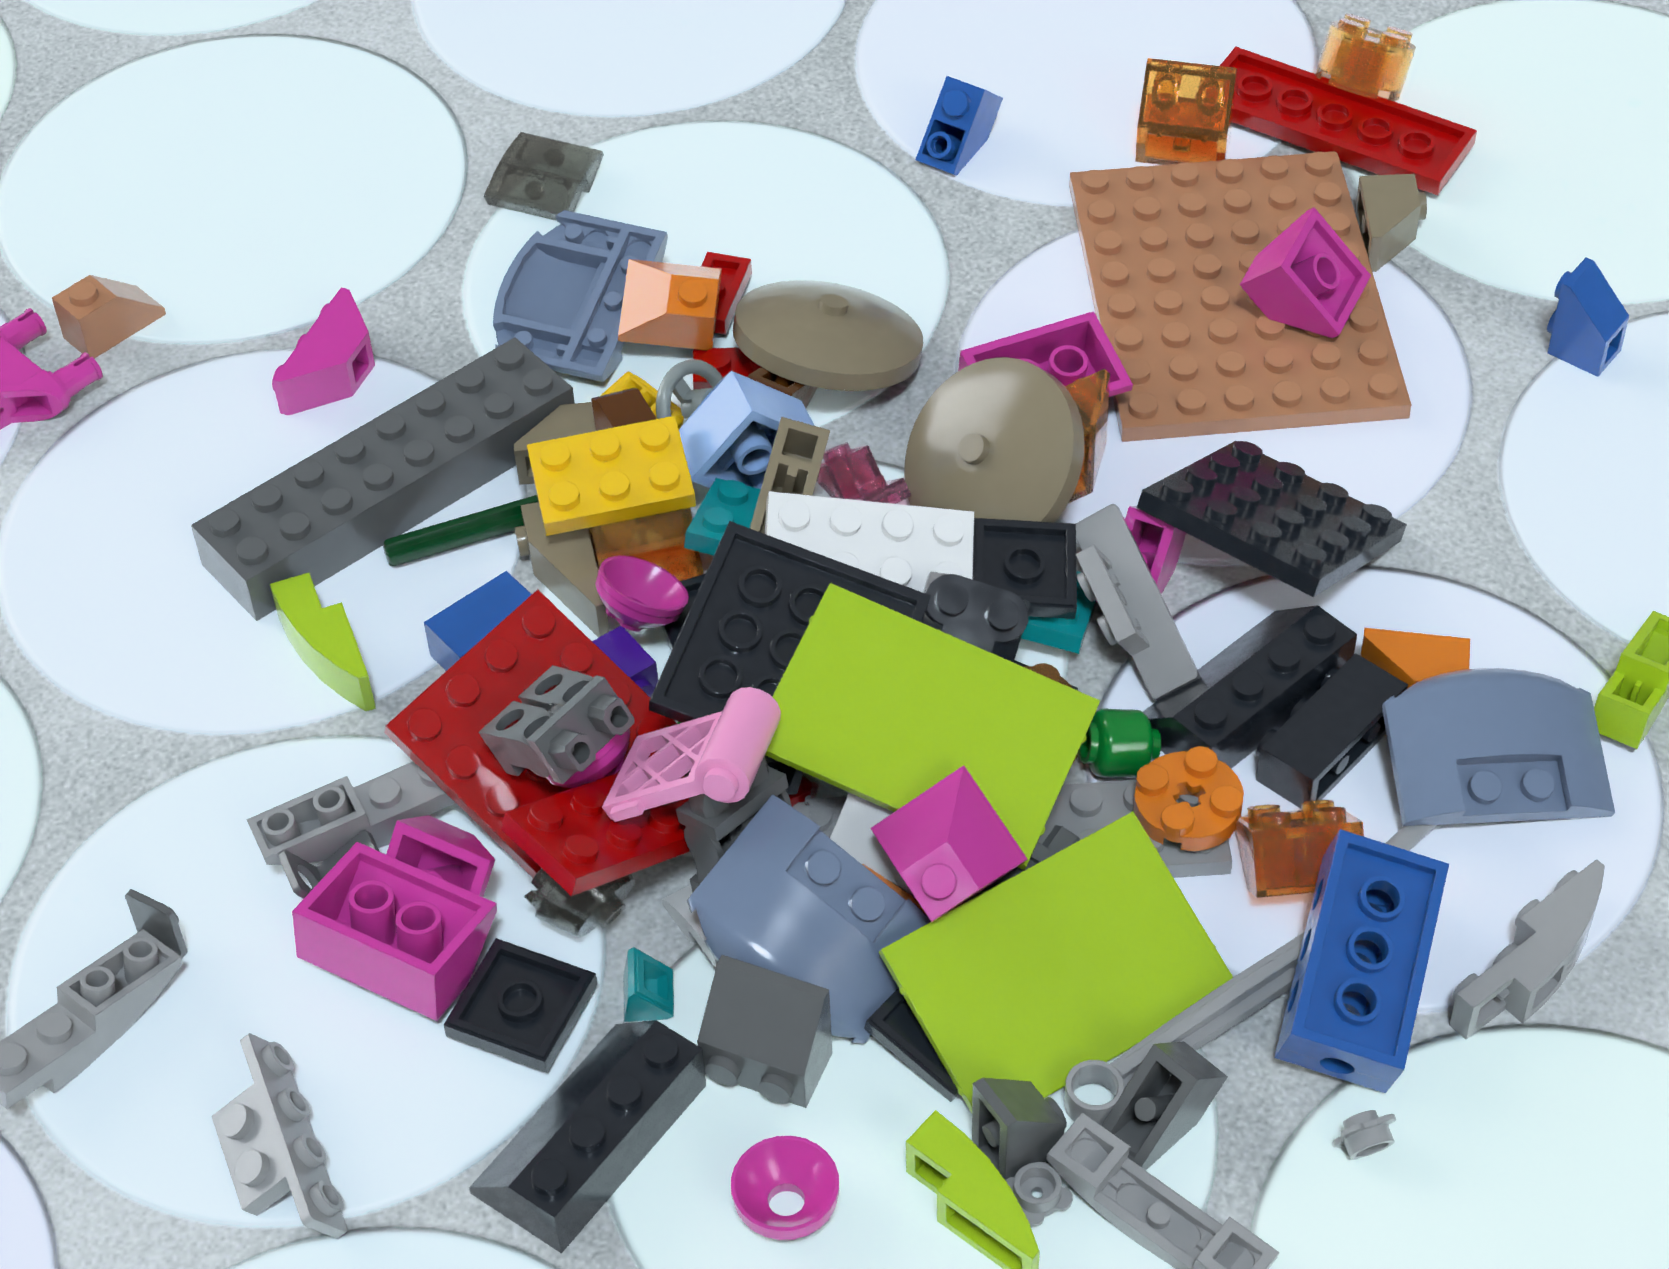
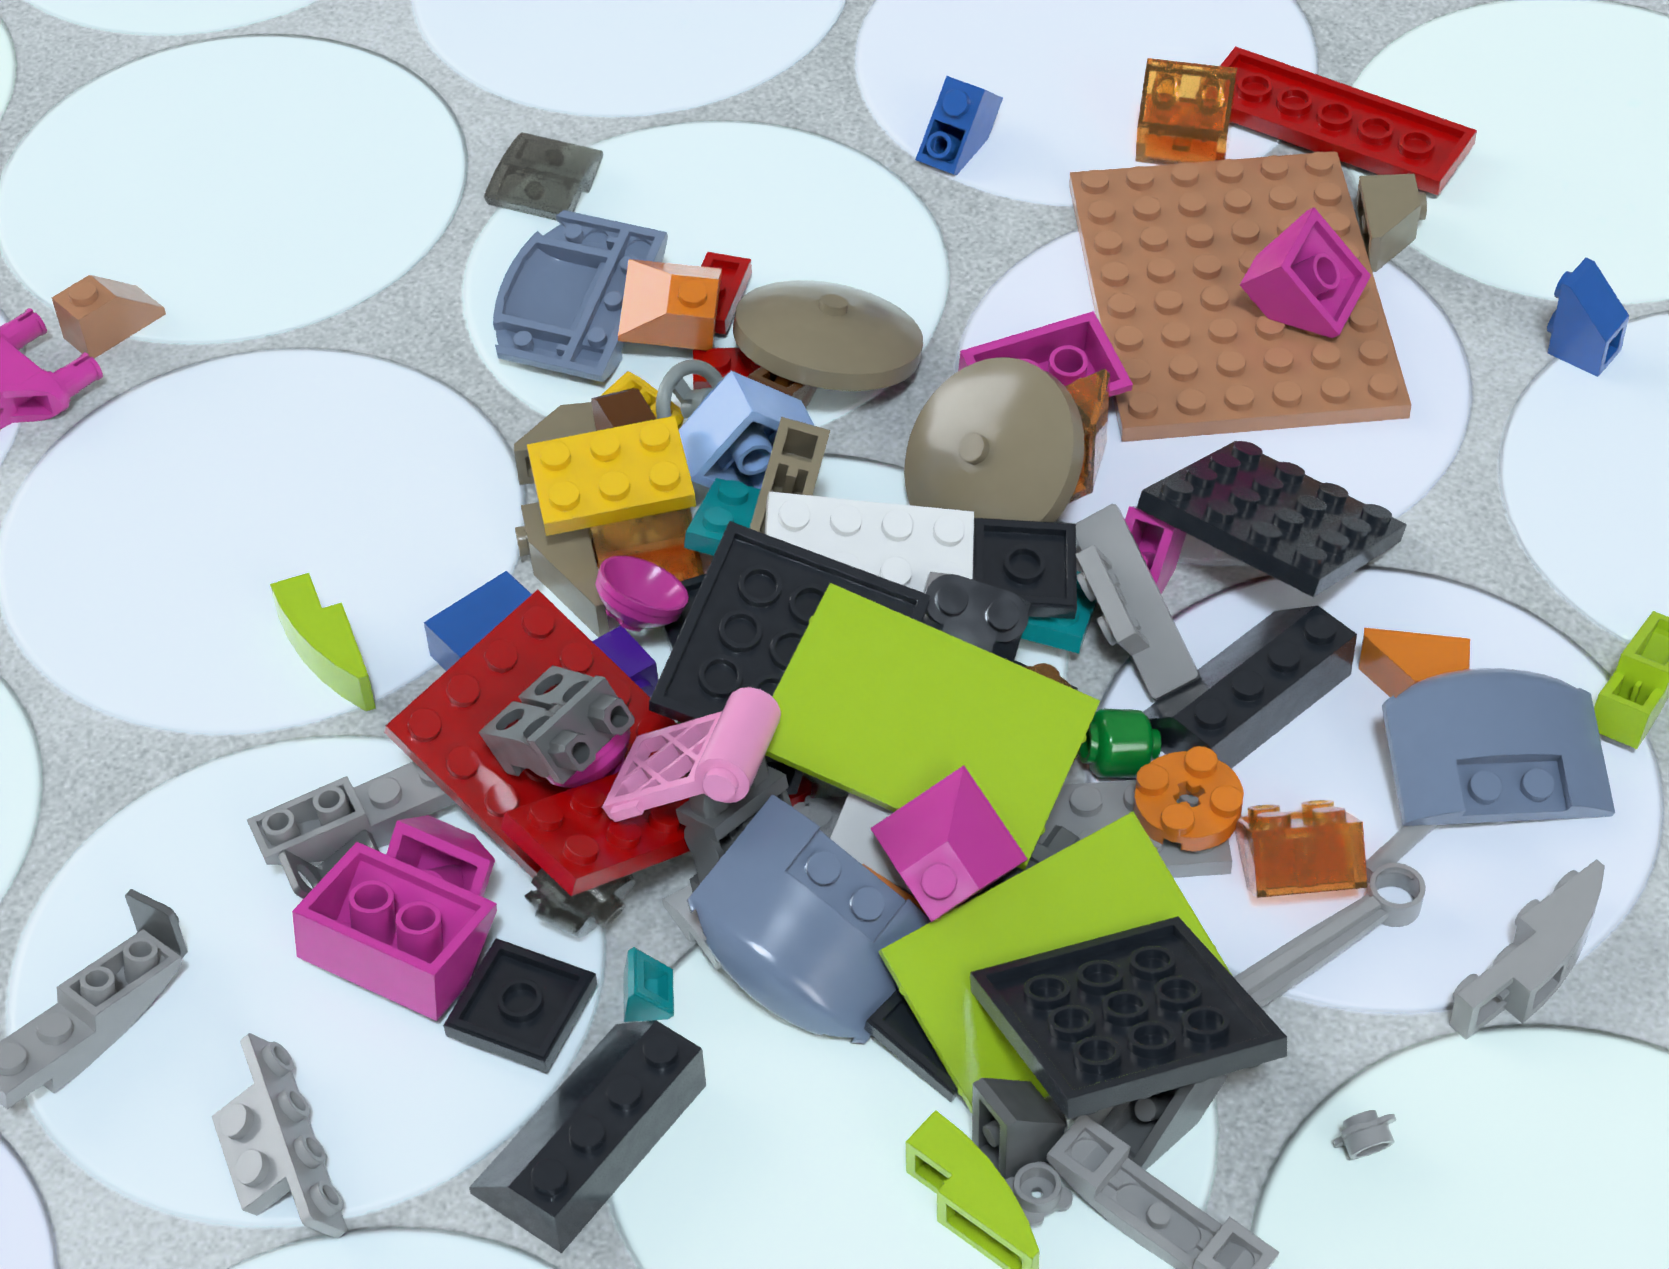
(327, 360): dark pink slope -> none
(379, 477): dark grey brick -> none
(455, 532): dark green axle -> none
(766, 1032): dark grey slope -> none
(783, 1166): dark pink piece -> none
(855, 476): clear pink slope -> none
(1126, 1016): none -> black plate
(1327, 732): black brick -> none
(1366, 58): clear orange brick -> none
(1374, 908): blue brick -> none

